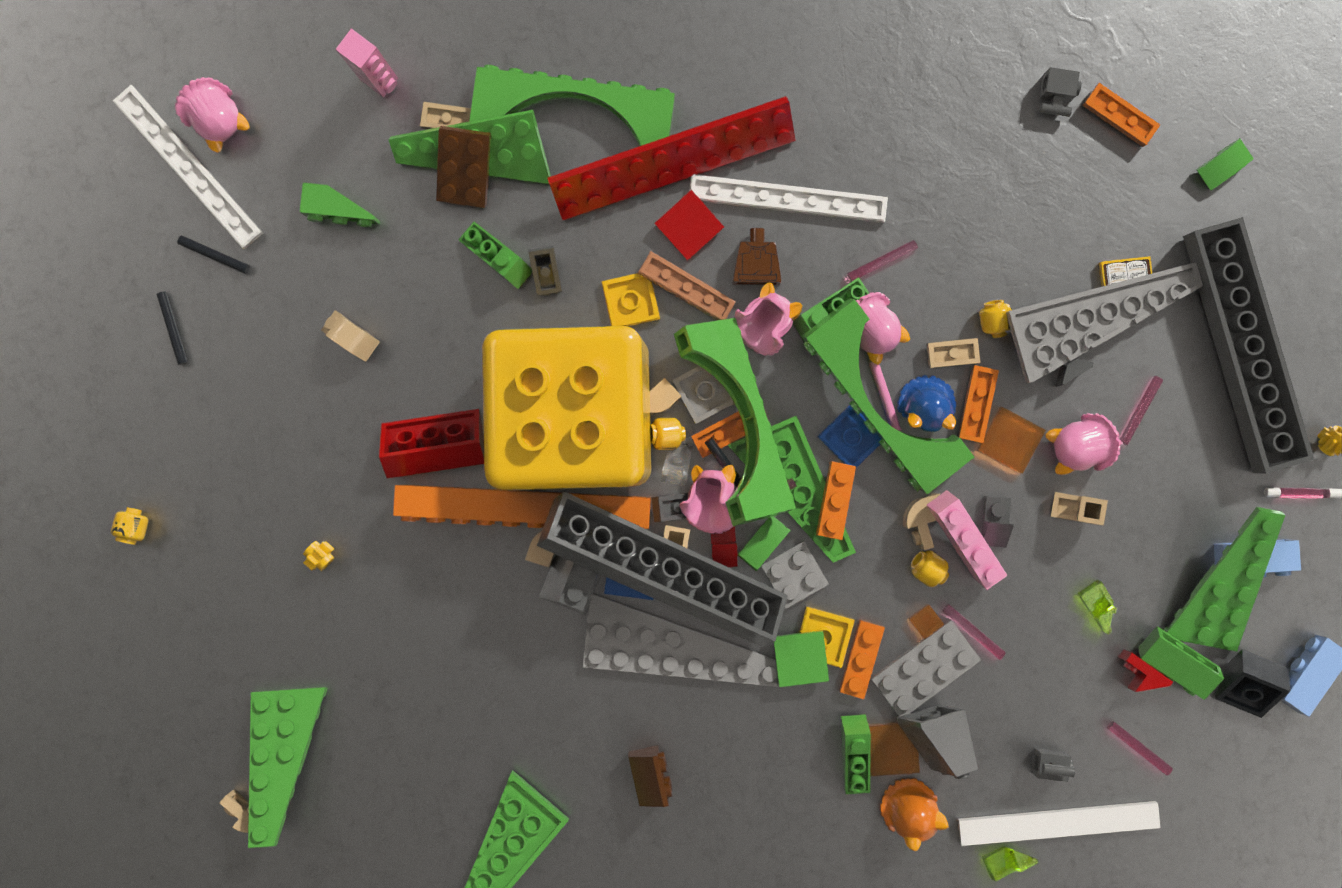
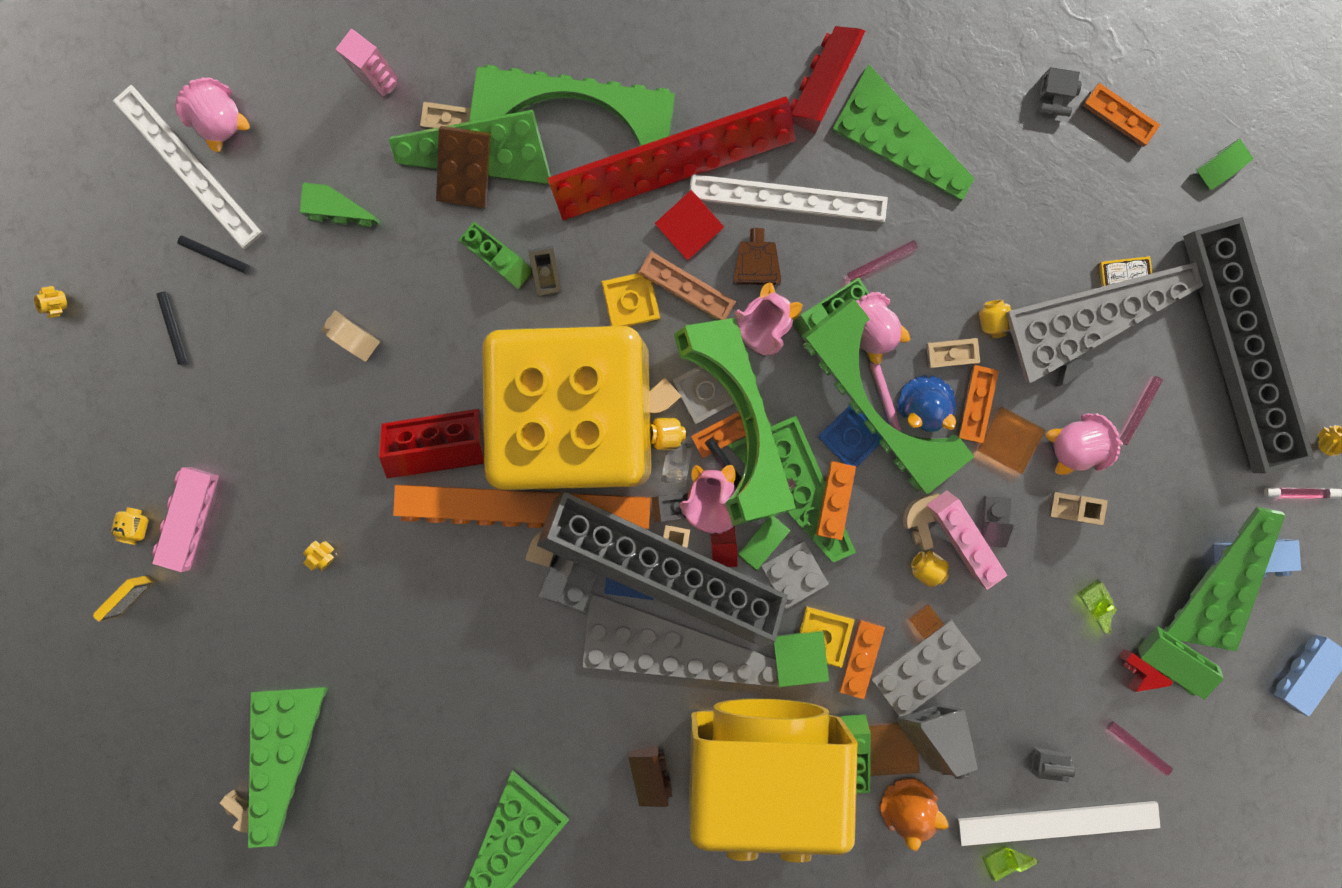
(50, 302): none -> yellow gear
(123, 598): none -> yellow tile
(184, 519): none -> bright pink brick
(772, 780): none -> yellow piece
(826, 77): none -> red slope
(891, 130): none -> bright green wing
(974, 631): clear pink bar -> none
(1253, 683): black slope -> none

